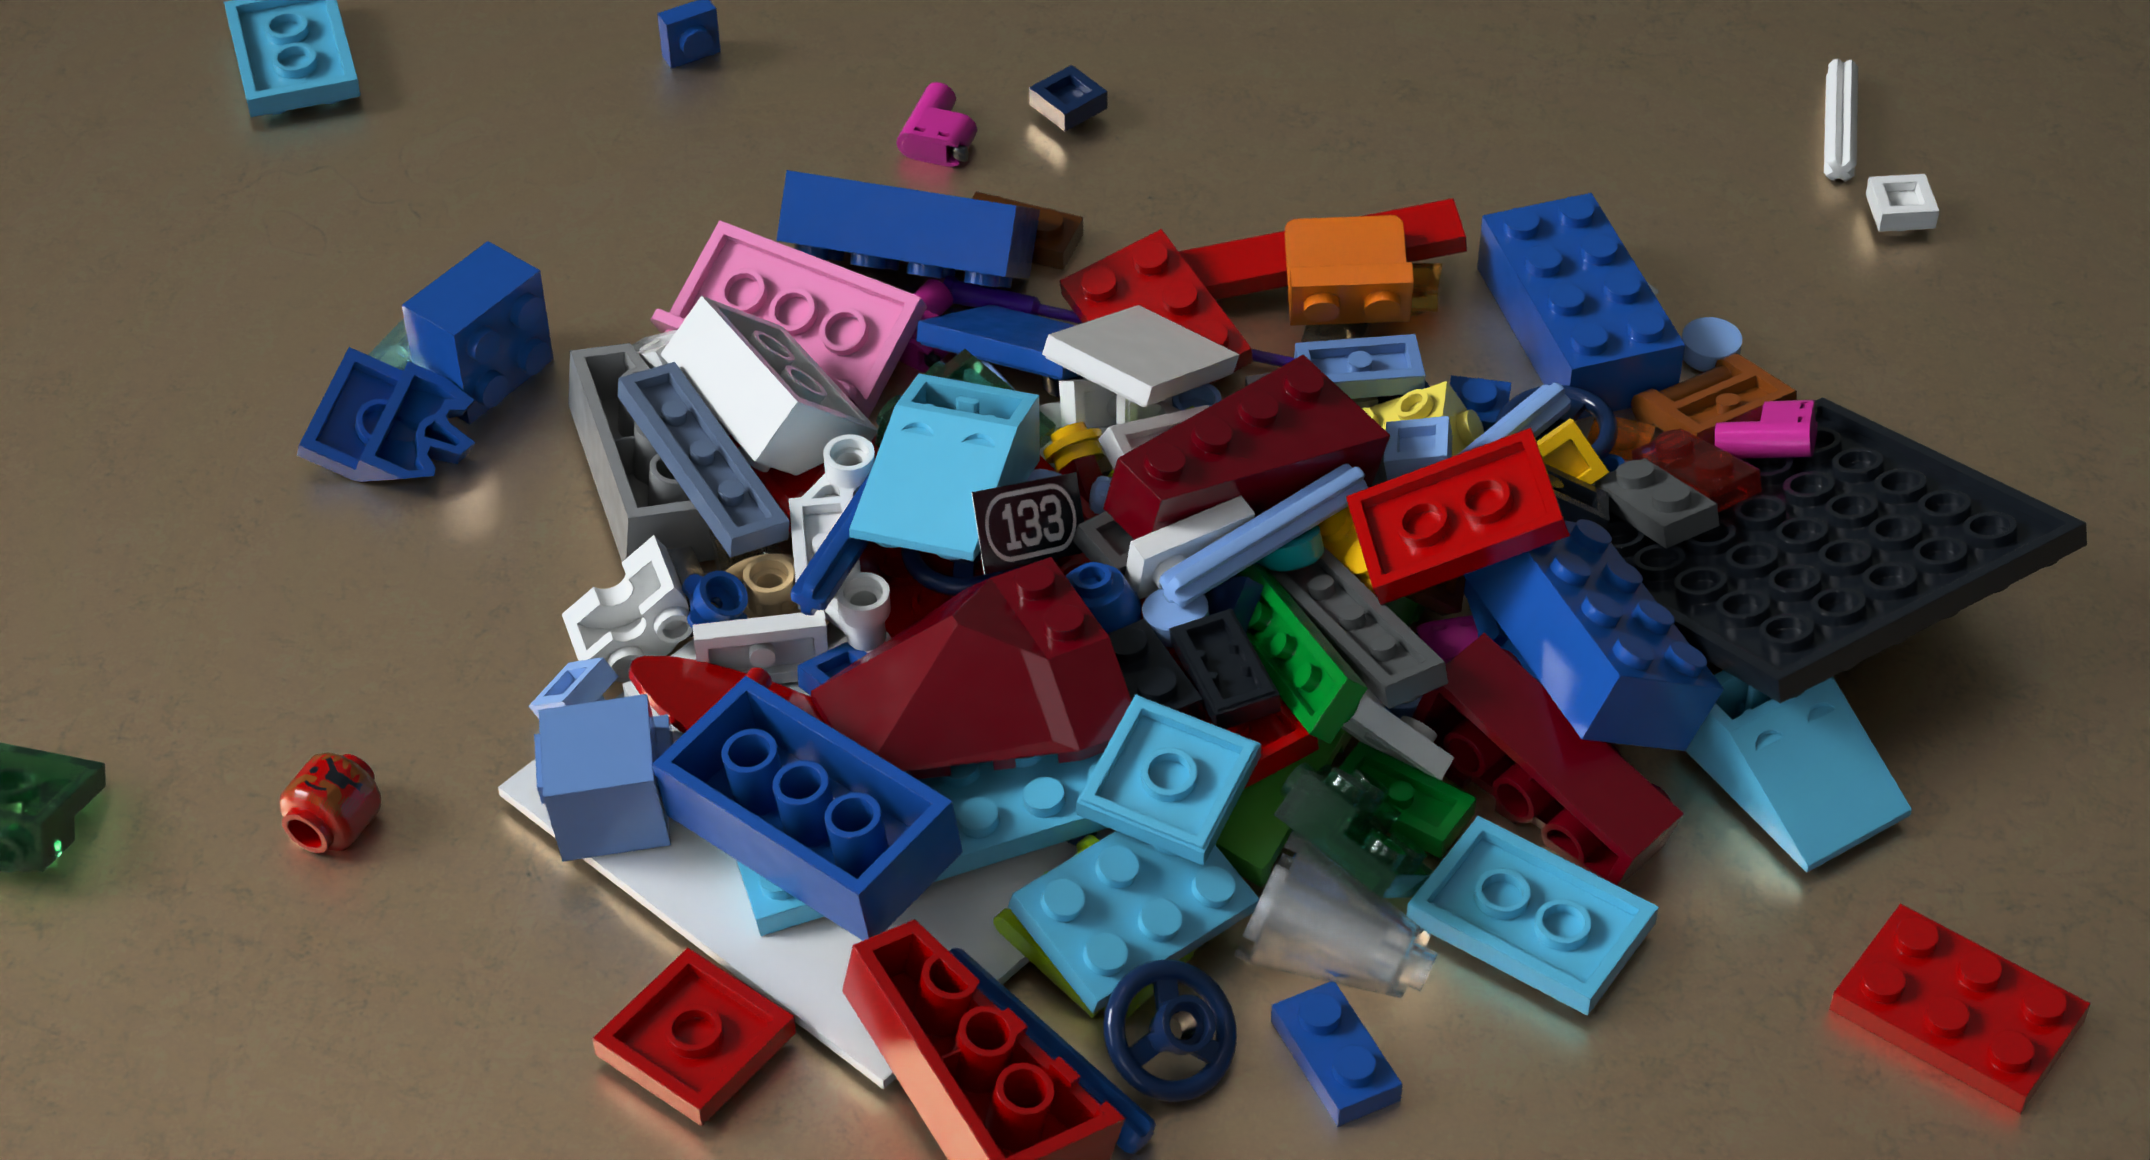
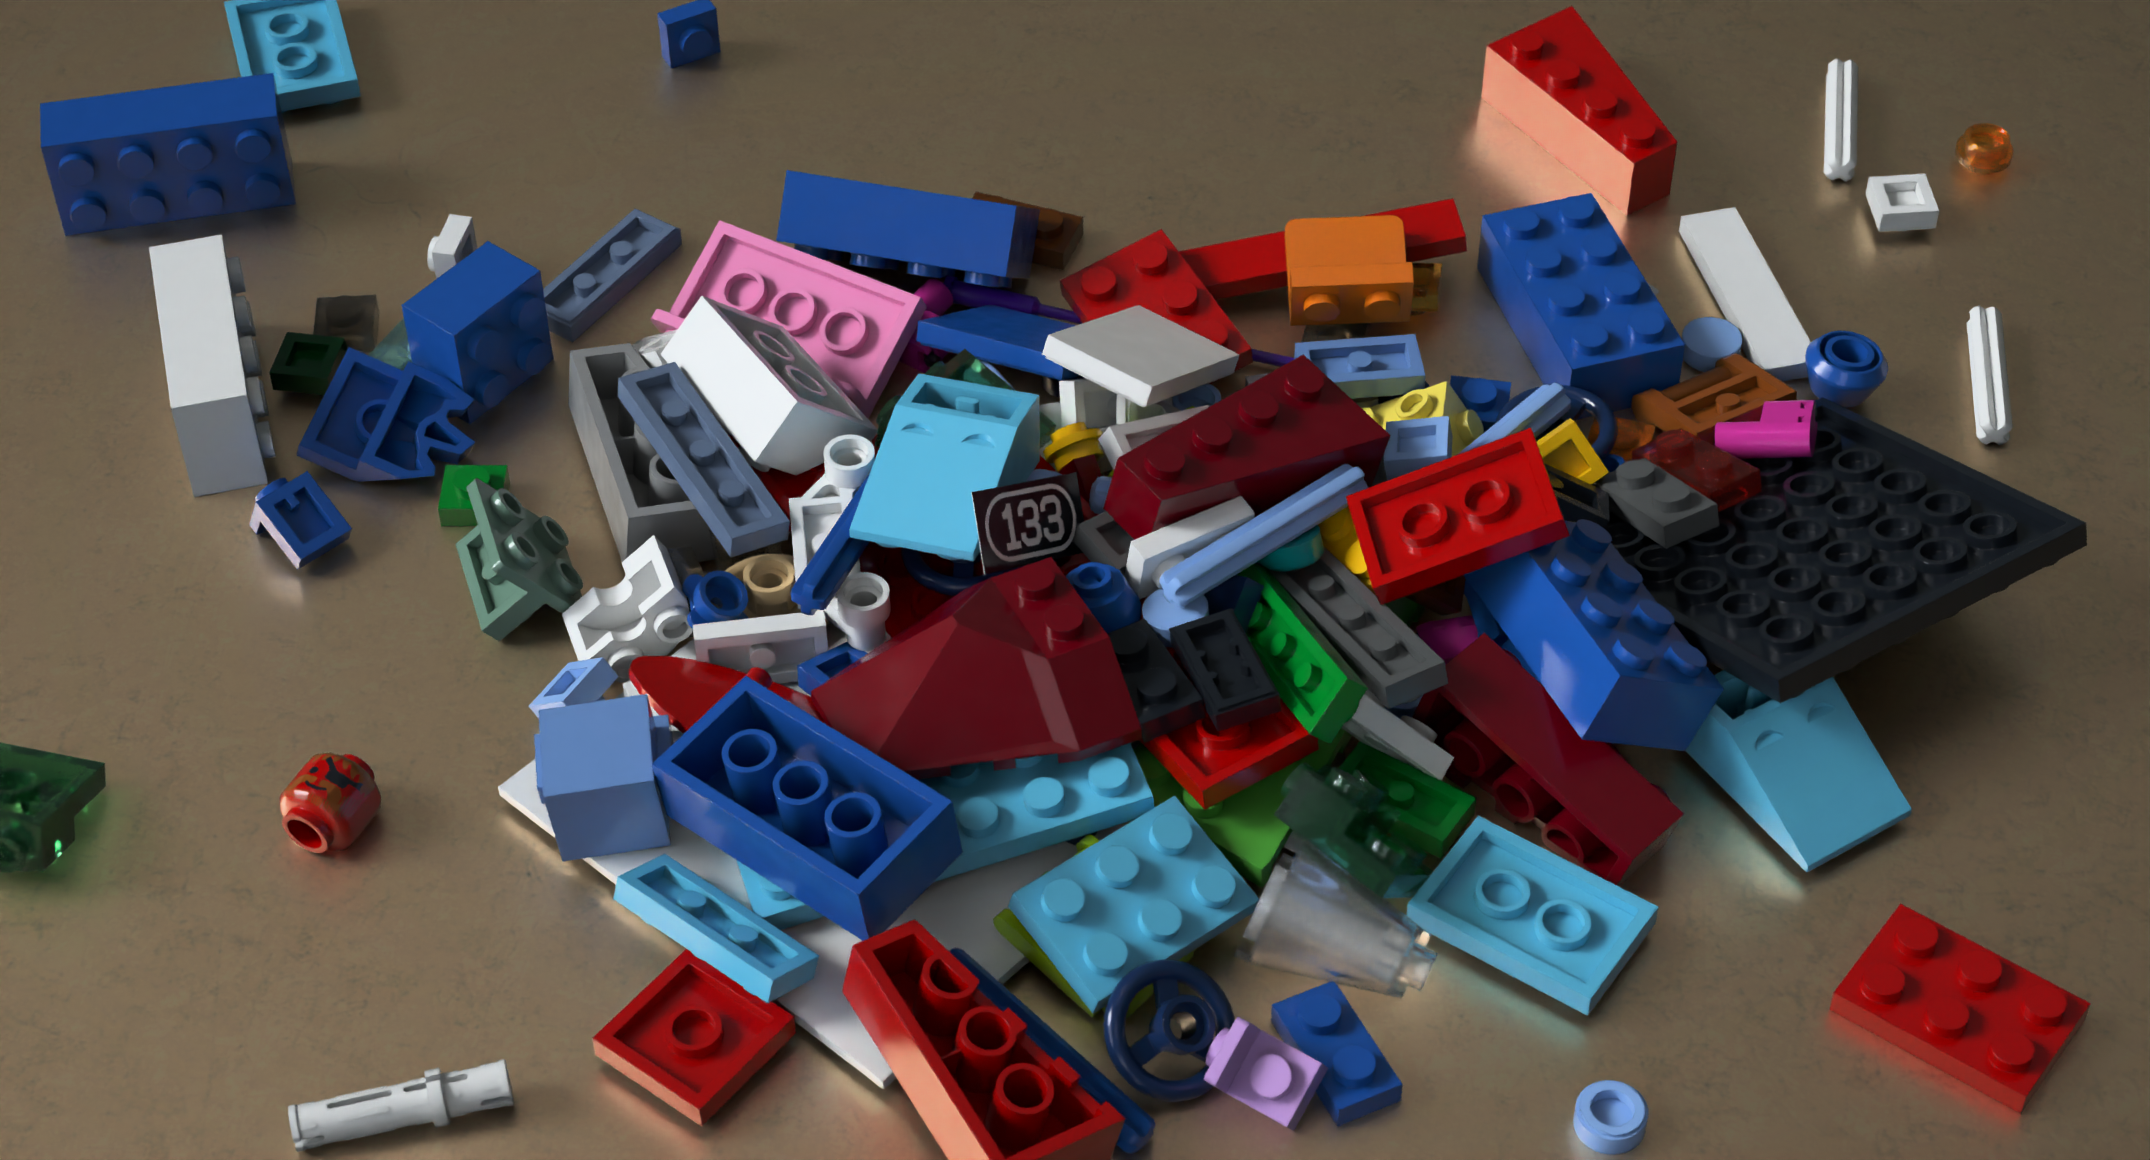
(167, 154): none -> blue brick
(211, 365): none -> white brick
(299, 519): none -> blue bracket
(307, 363): none -> dark green plate
(349, 317): none -> clear smoke plate
(401, 1105): none -> white pin
(452, 245): none -> white plate
(454, 501): none -> green plate
(514, 561): none -> sand green bracket
(607, 272): none -> sand blue tile
(716, 928): none -> medium azure plate
(935, 131): dark pink piece -> none
(1068, 98): dark blue plate -> none
(1169, 779): medium azure plate -> none
(1263, 1072): none -> lavender bracket
(1581, 109): none -> red wedge
(1610, 1117): none -> light blue tile
(1747, 291): none -> white tile
(1845, 367): none -> blue cone
(1984, 149): none -> clear orange plate
(1989, 375): none -> white axle

